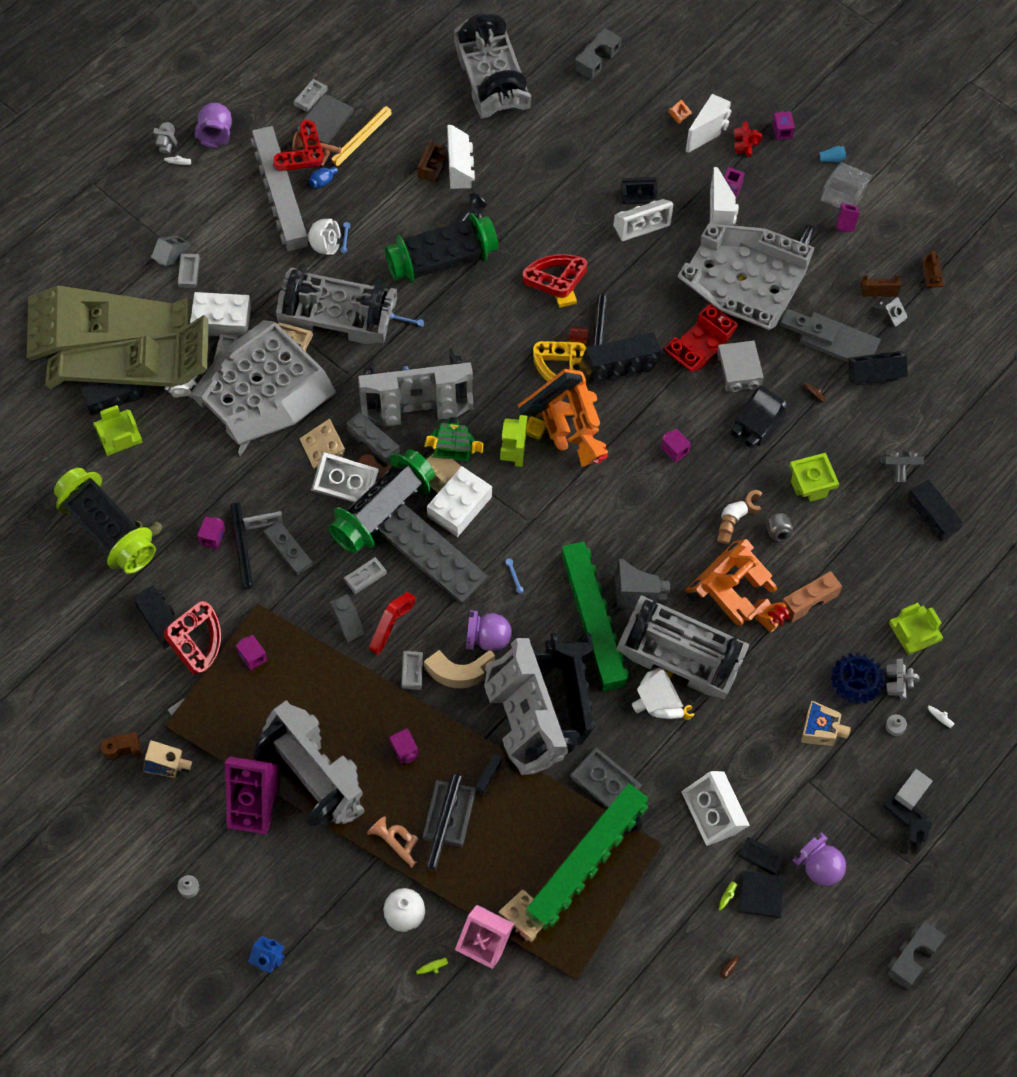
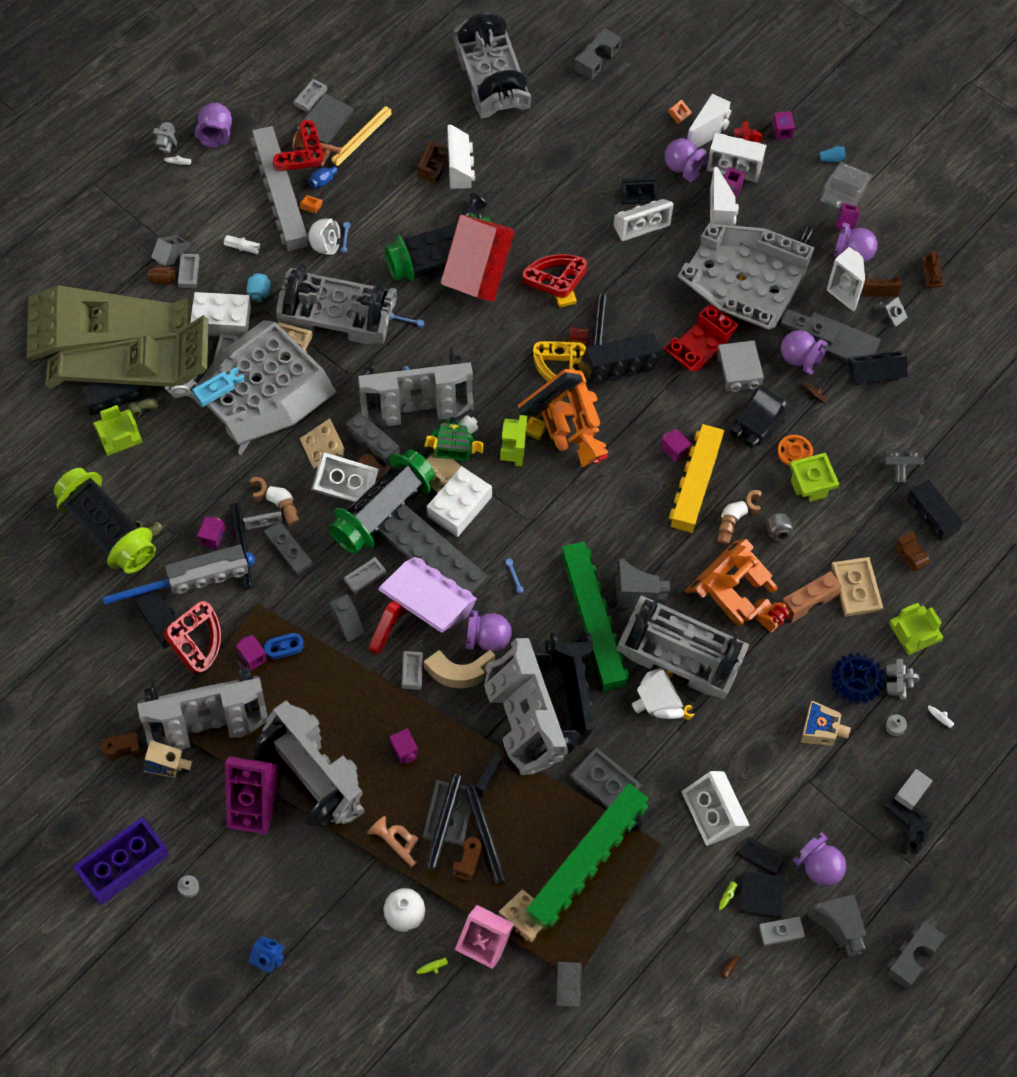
(121, 861): none -> dark purple brick
(135, 408): none -> olive arm
(161, 275): none -> reddish brown brick
(195, 573): none -> piece
(203, 709): none -> light grey piece
(217, 386): none -> medium azure plate
(241, 244): none -> white axle
(258, 287): none -> medium azure head
(277, 495): none -> medium nougat piece
(283, 645): none -> blue plate
(310, 204): none -> orange tile
(428, 594): none -> lavender slope
(469, 861): none -> reddish brown leg
(470, 423): none -> white piece
(477, 257): none -> slope
(484, 834): none -> black axle
(569, 984): none -> dark grey brick
(685, 158): none -> medium lavender tile
(696, 479): none -> yellow brick
(736, 154): none -> white brick
(781, 931): none -> light grey plate
(795, 450): none -> orange wheel
(801, 350): none -> medium lavender tile
(843, 921): none -> dark grey hips
(847, 278): none -> white slope
(857, 239): none -> medium lavender tile
(859, 586): none -> tan tile
(912, 552): none -> reddish brown leg

